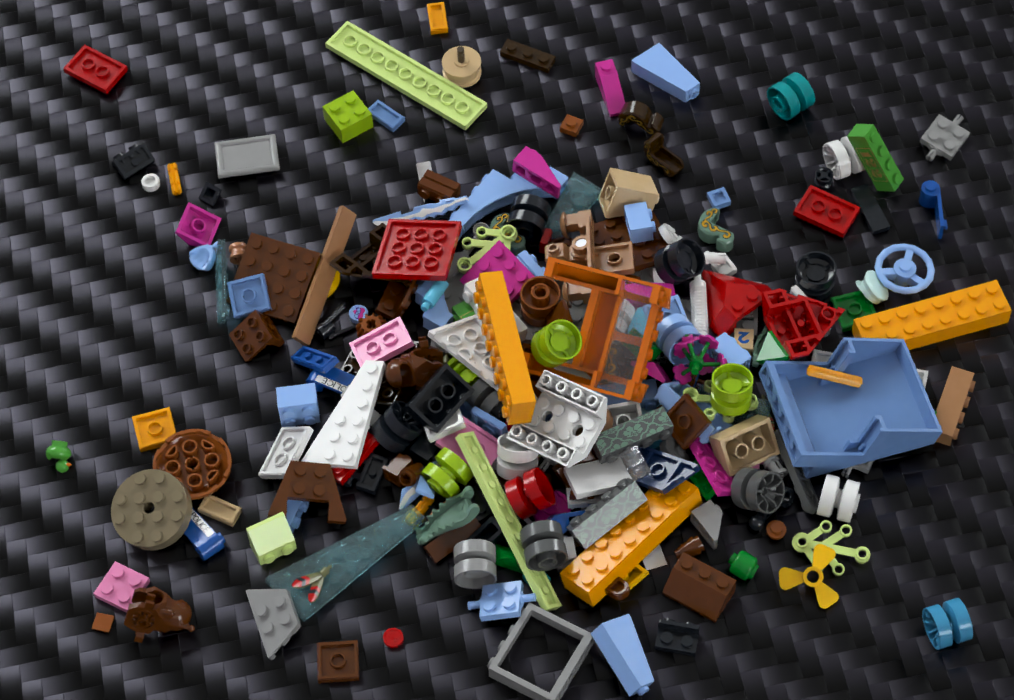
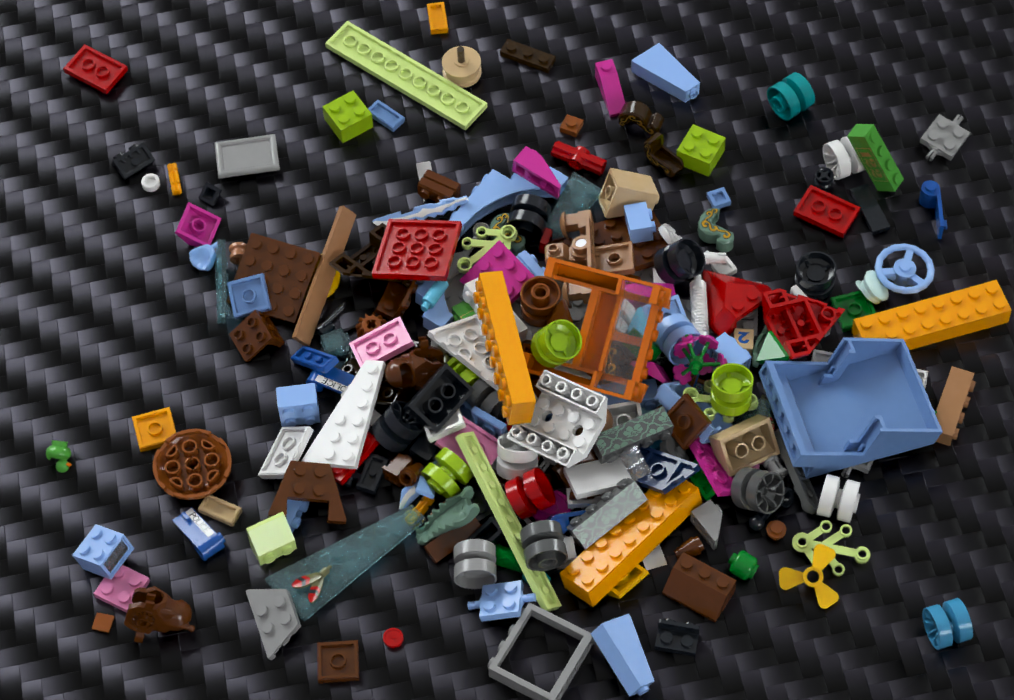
(103, 551): none -> light blue piece
(138, 496): dark tan piece -> none
(335, 342): none -> clear light blue brick
(357, 312): light blue tile -> none
(579, 158): none -> red piece
(618, 589): reddish brown tile -> none
(701, 150): none -> lime brick
(834, 376): light orange axle -> none

